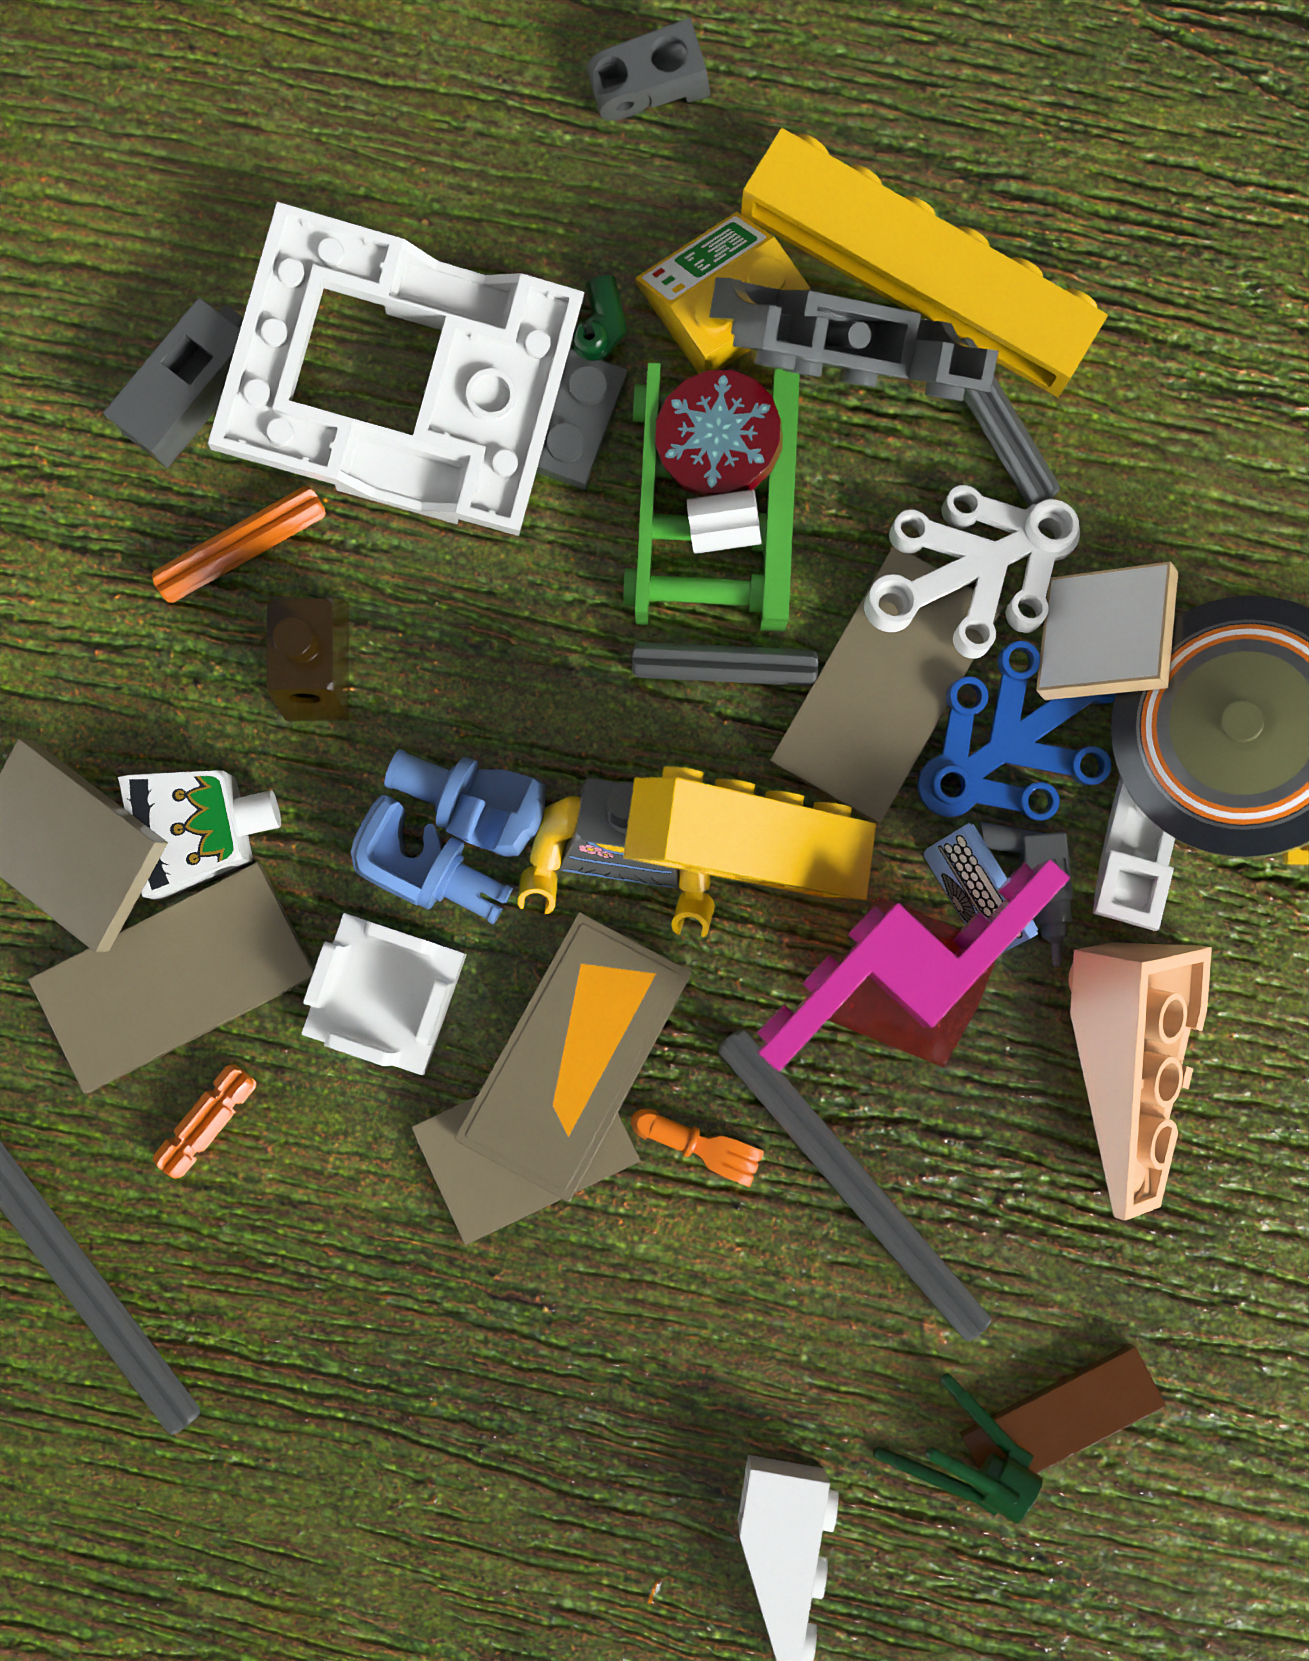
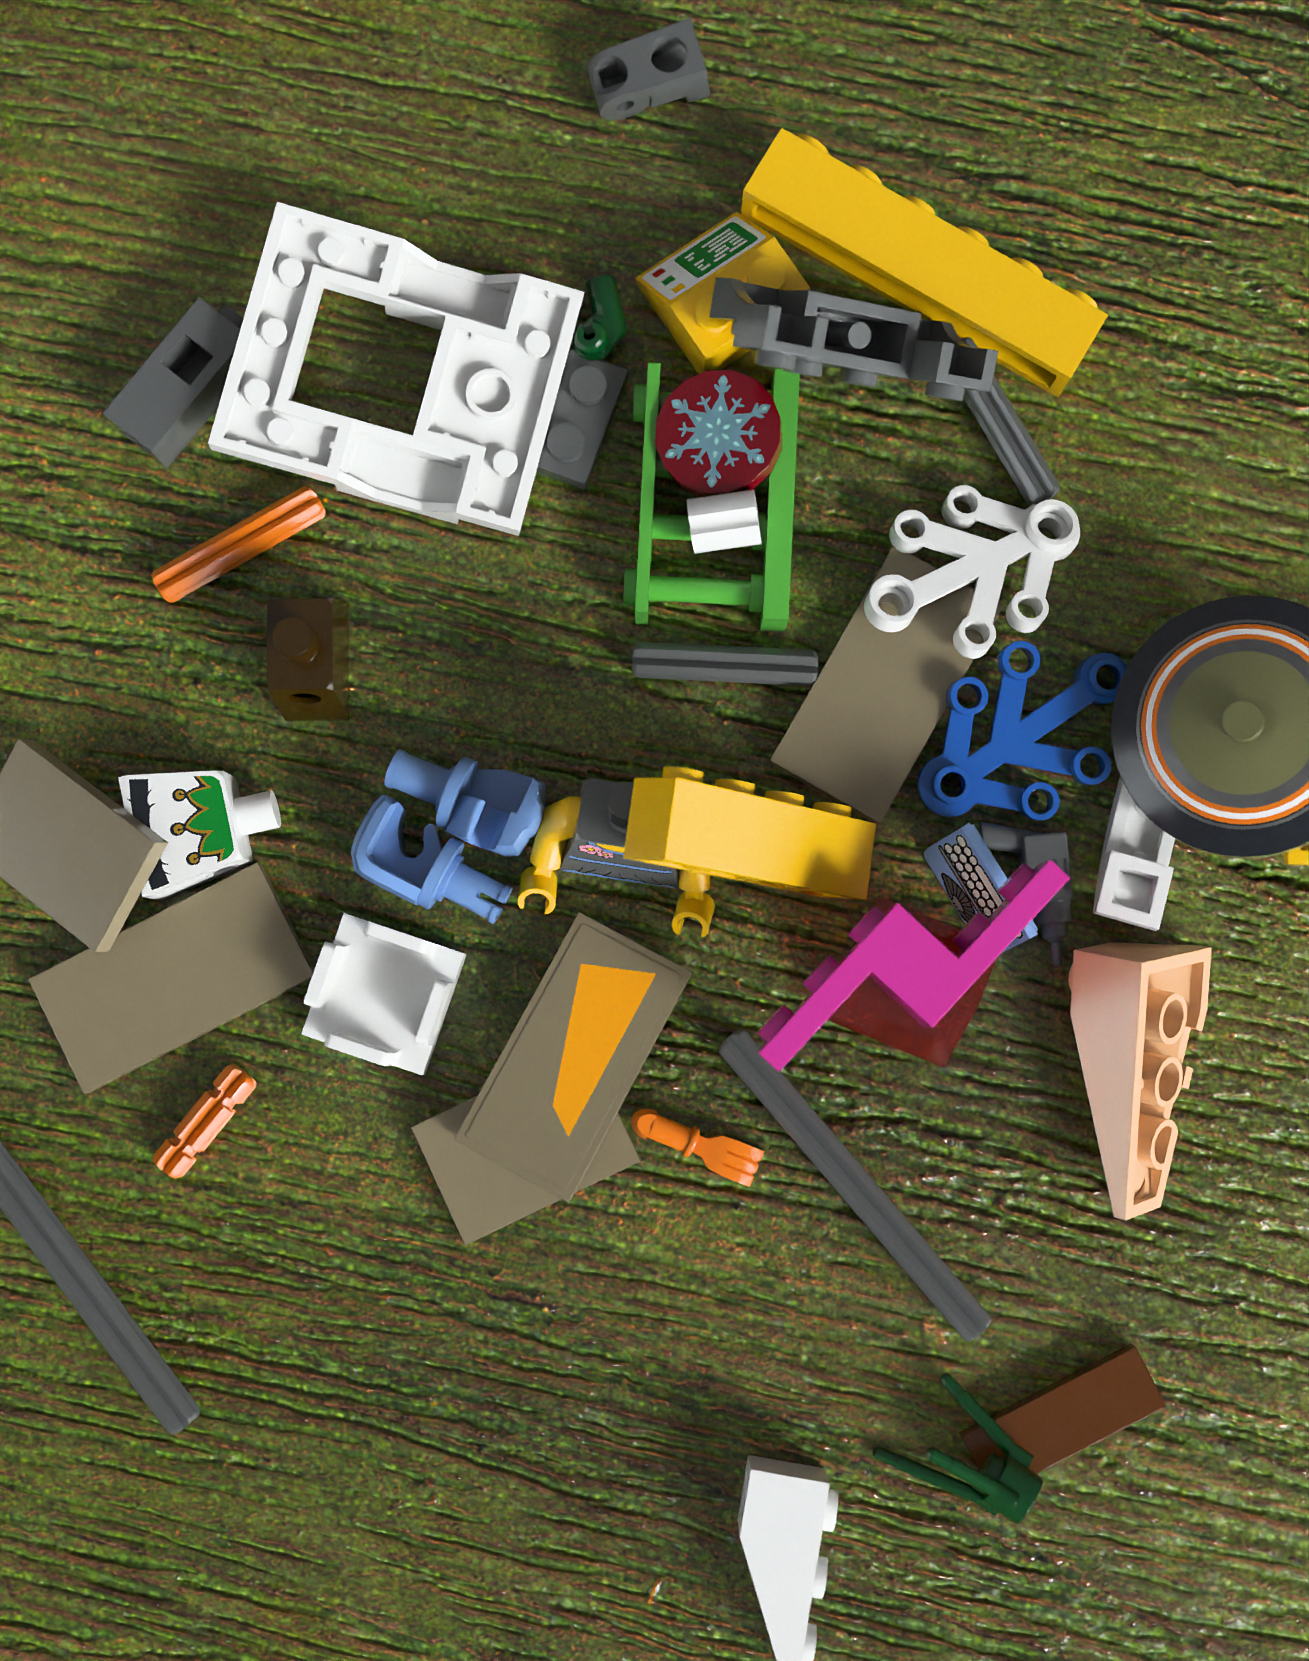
(1108, 632): white tile -> none

